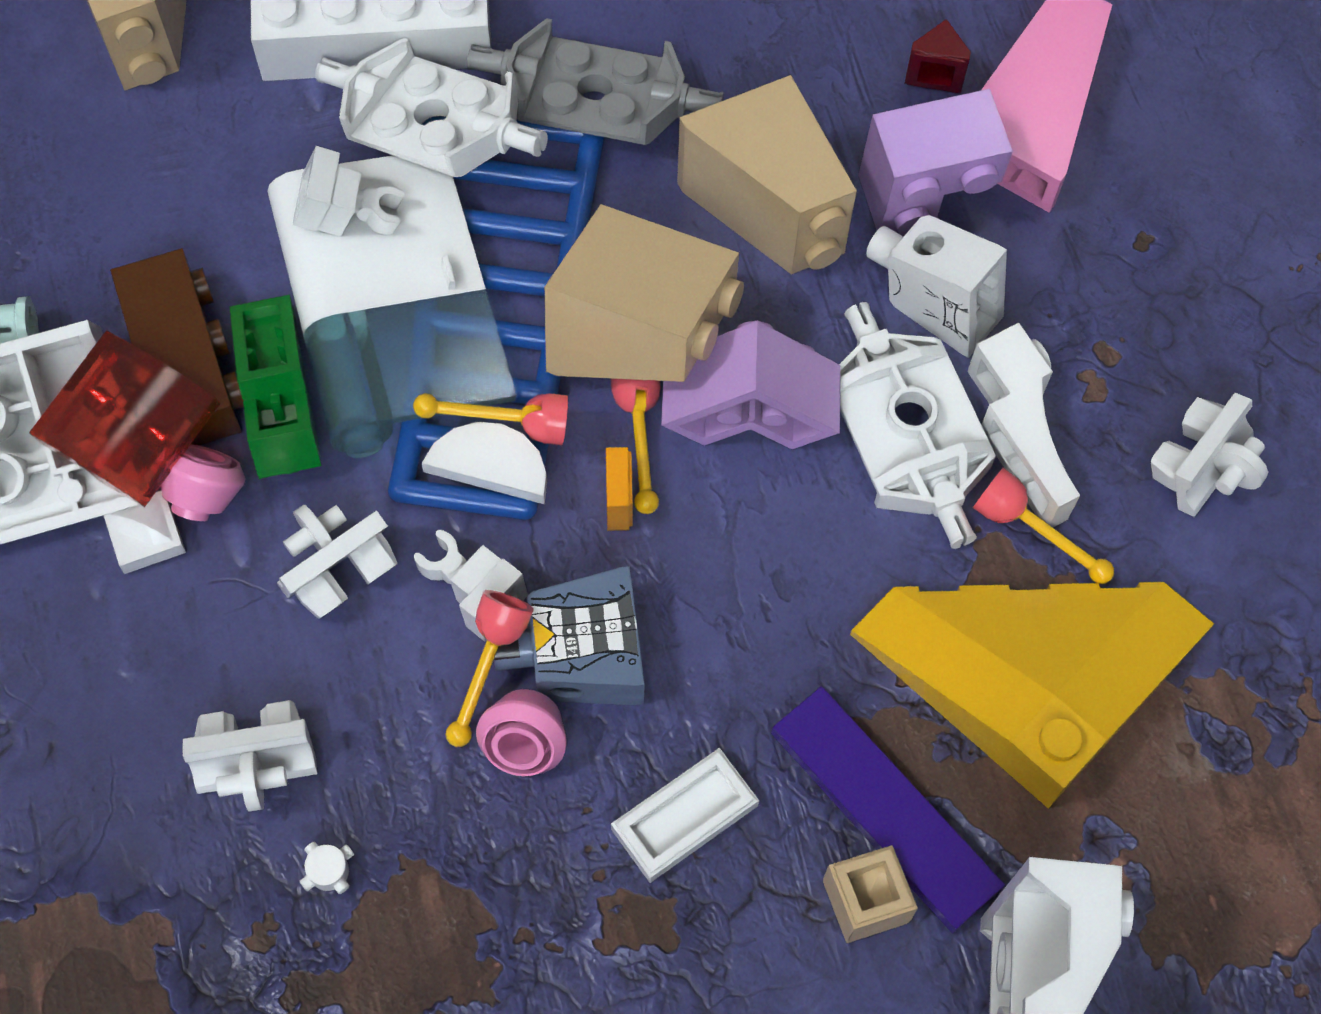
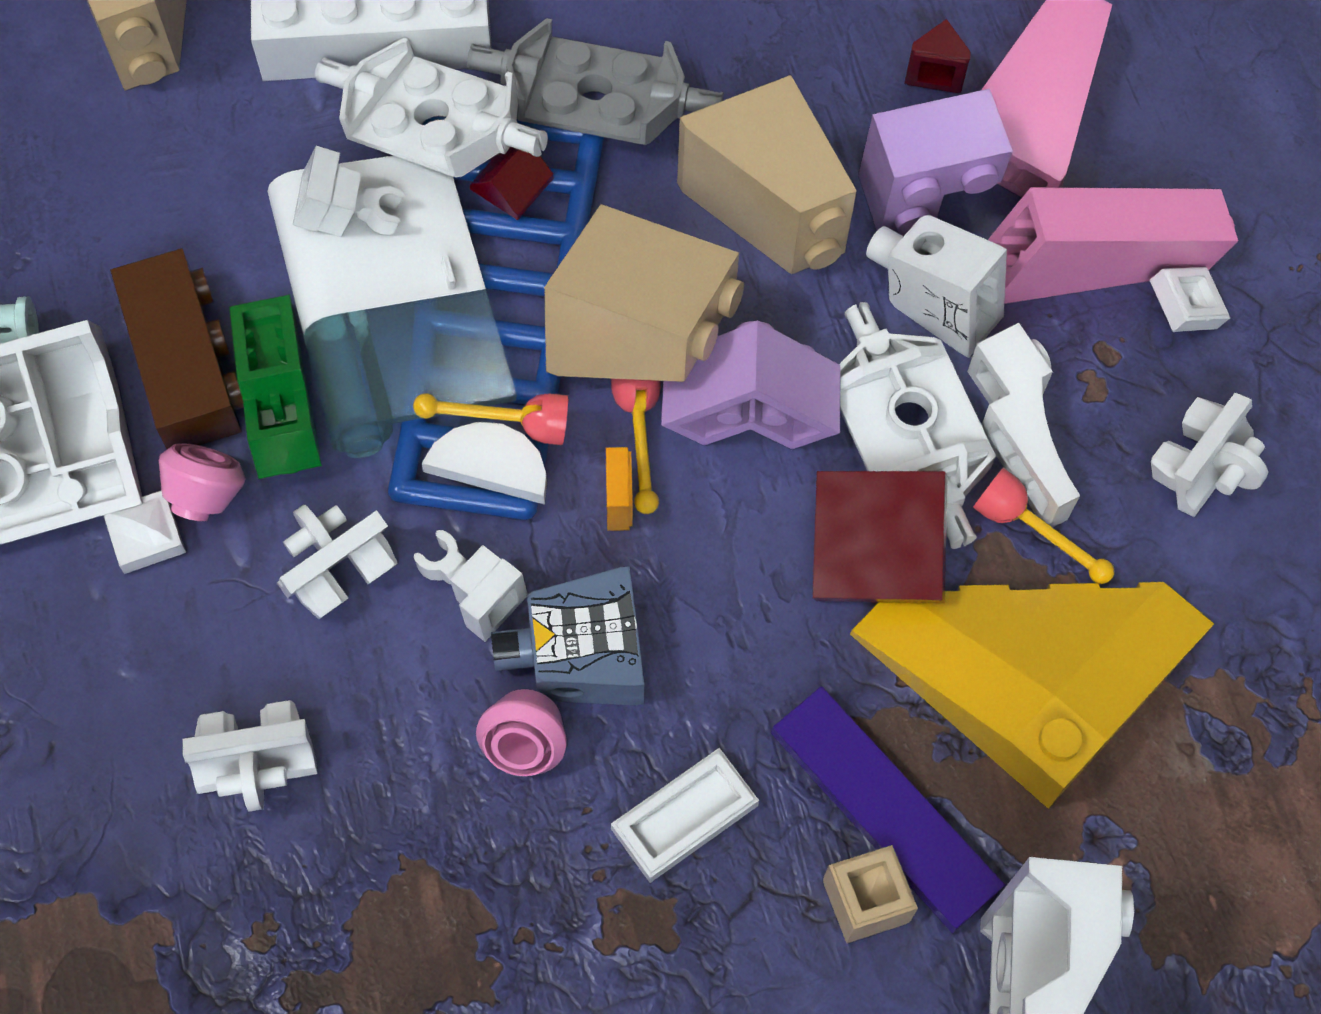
(125, 418): clear red slope -> none
(326, 867): white piece -> none
(501, 622): hinge -> none
(513, 181): none -> dark red slope
(880, 536): none -> dark red tile
(1108, 237): none -> bright pink slope
(1189, 299): none -> white tile

